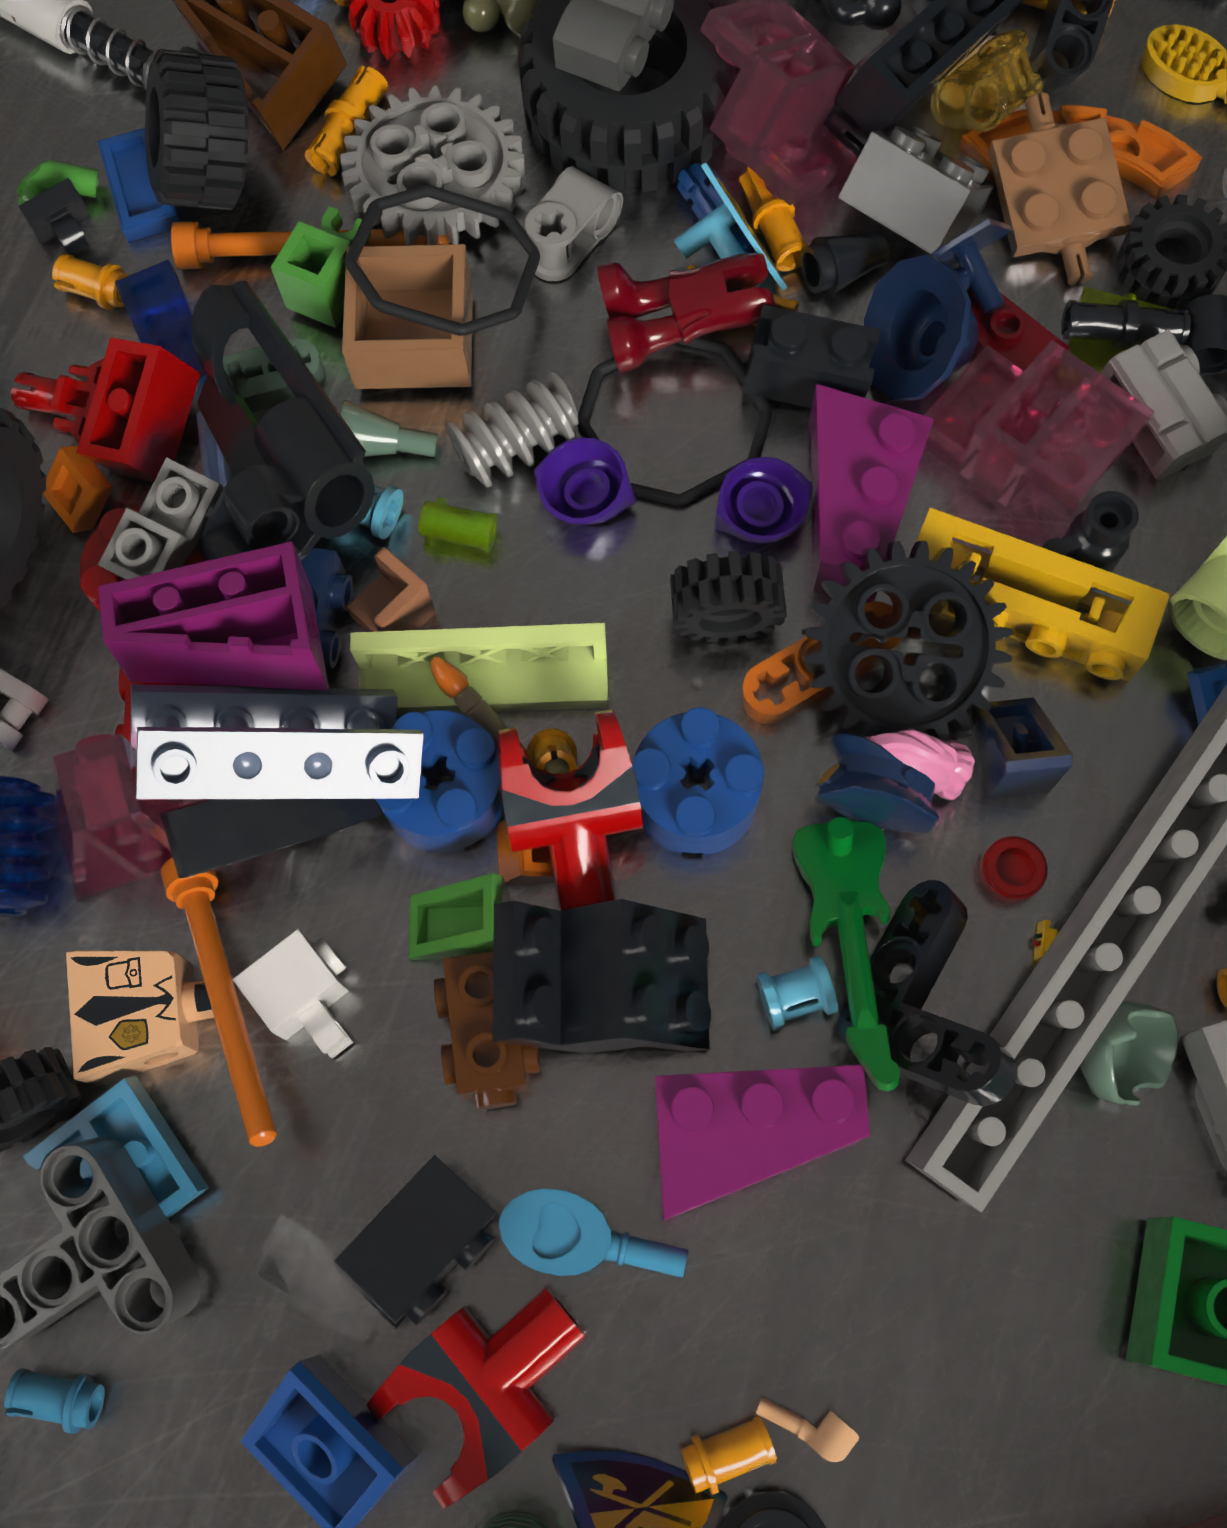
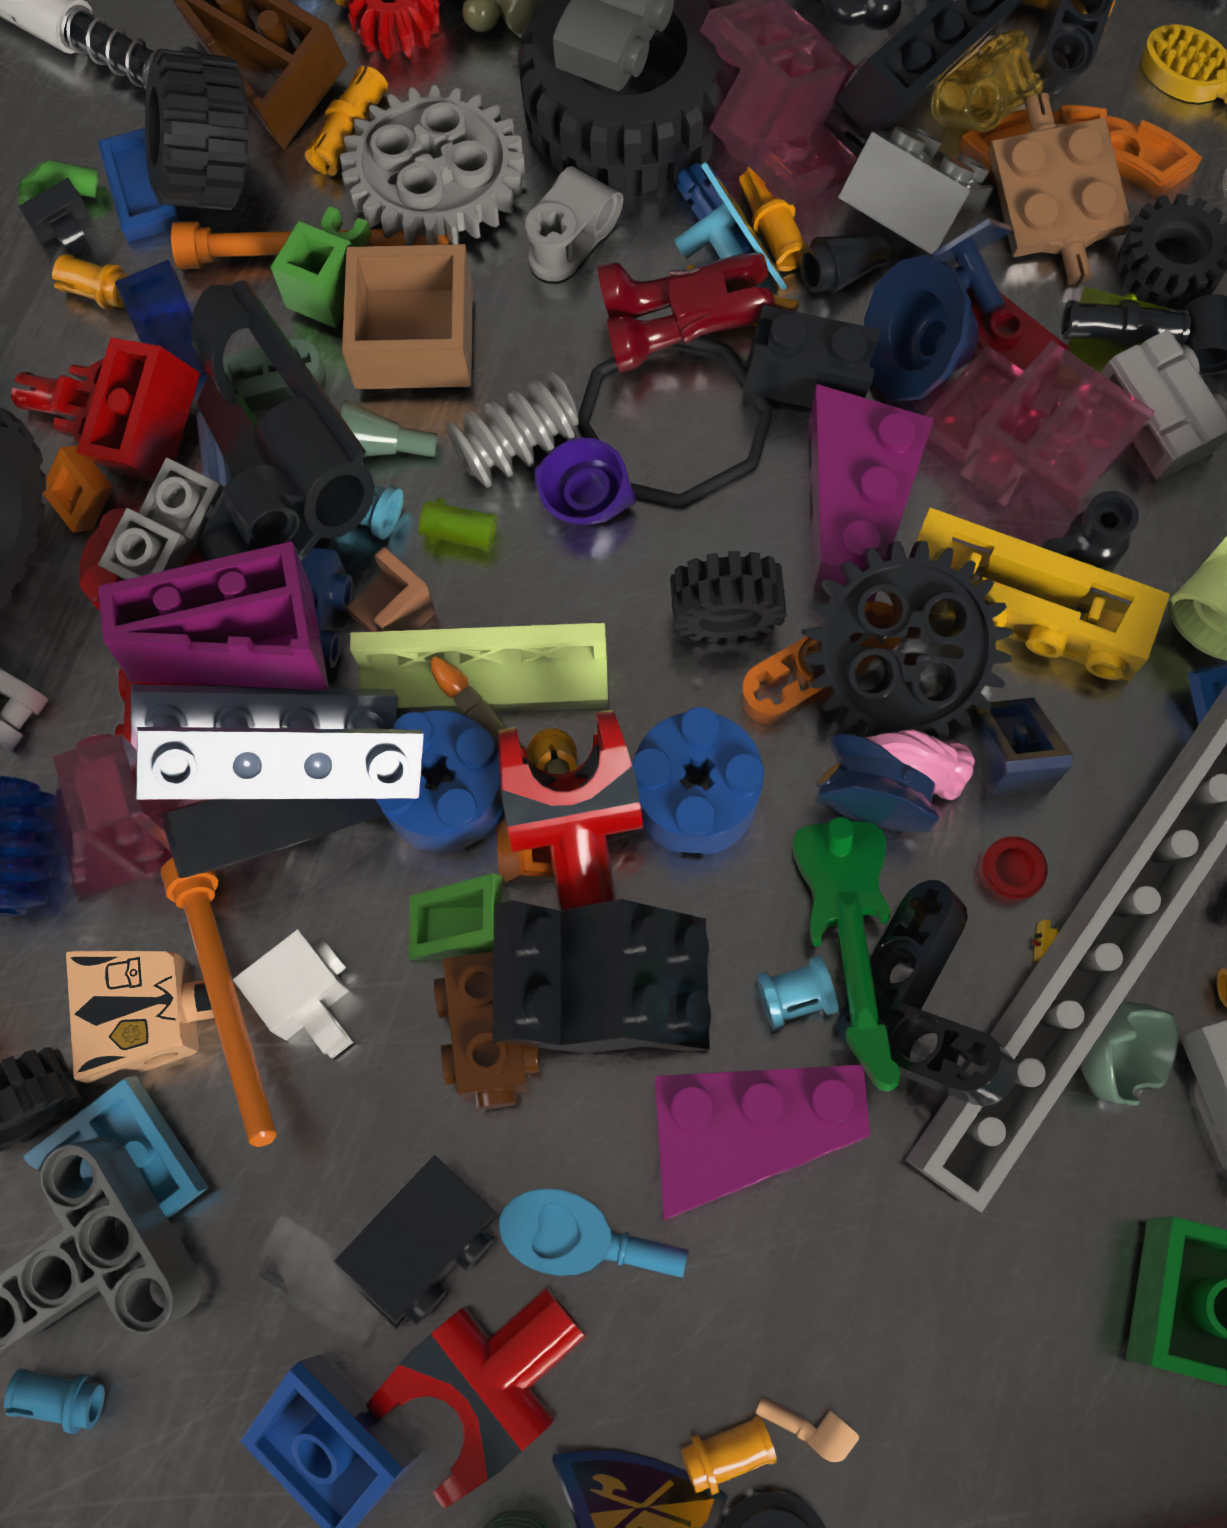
(422, 317): black piece -> none
(763, 500): dark purple hat -> none

